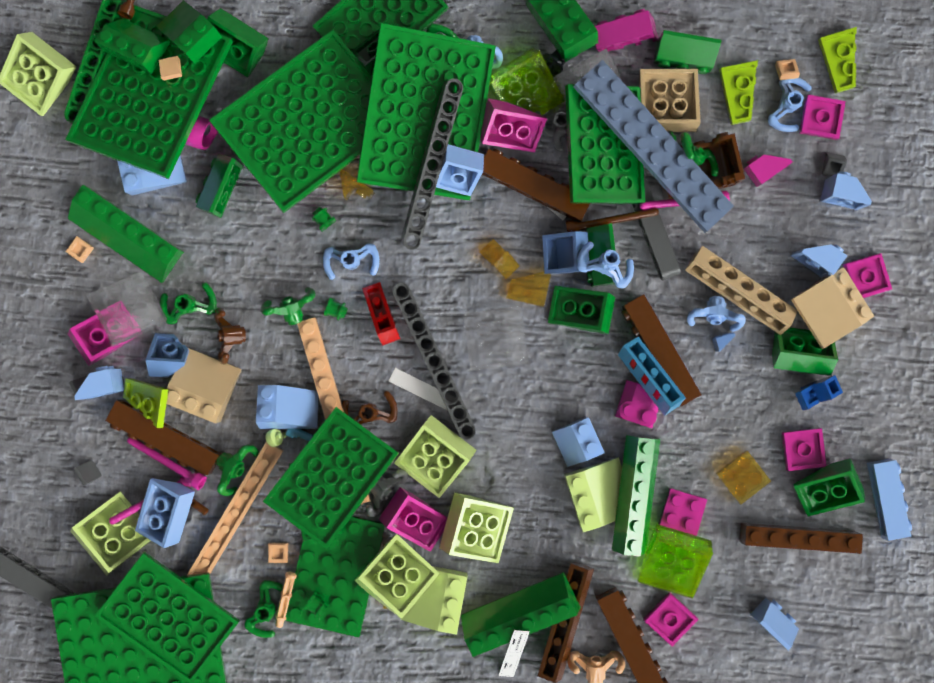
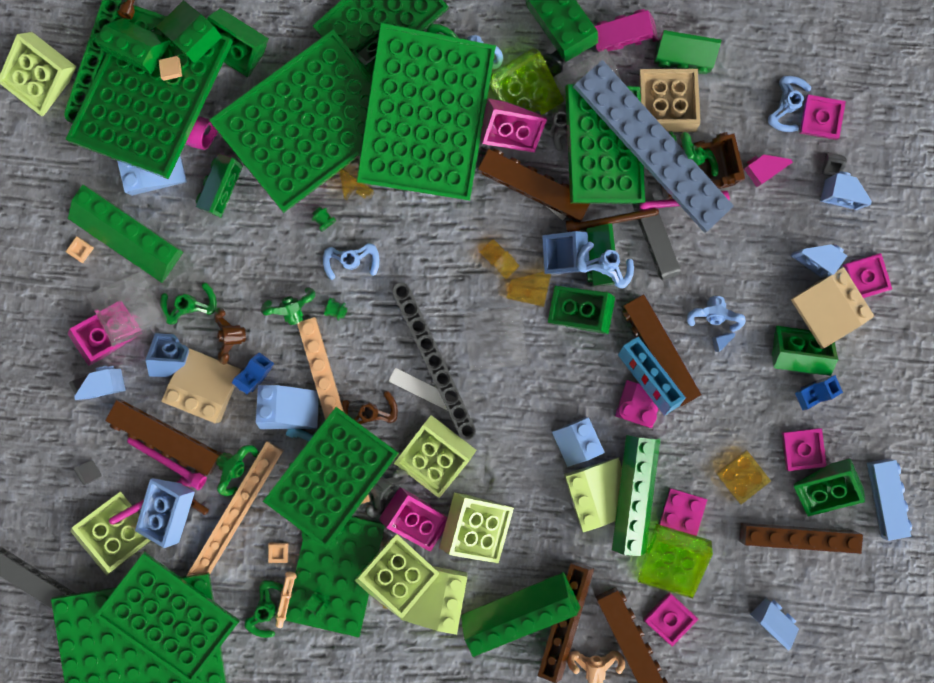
(148, 399): lime wing -> none
(253, 374): none -> blue brick
(275, 437): yellowish green piece -> none
(381, 314): red slope -> none
(438, 157): dark grey beam -> none
(460, 170): light blue slope -> none
(514, 653): white sticker -> none
(738, 90): lime wing -> none
(741, 290): tan brick -> none
(787, 69): light nougat tile -> none
(839, 58): lime wing -> none

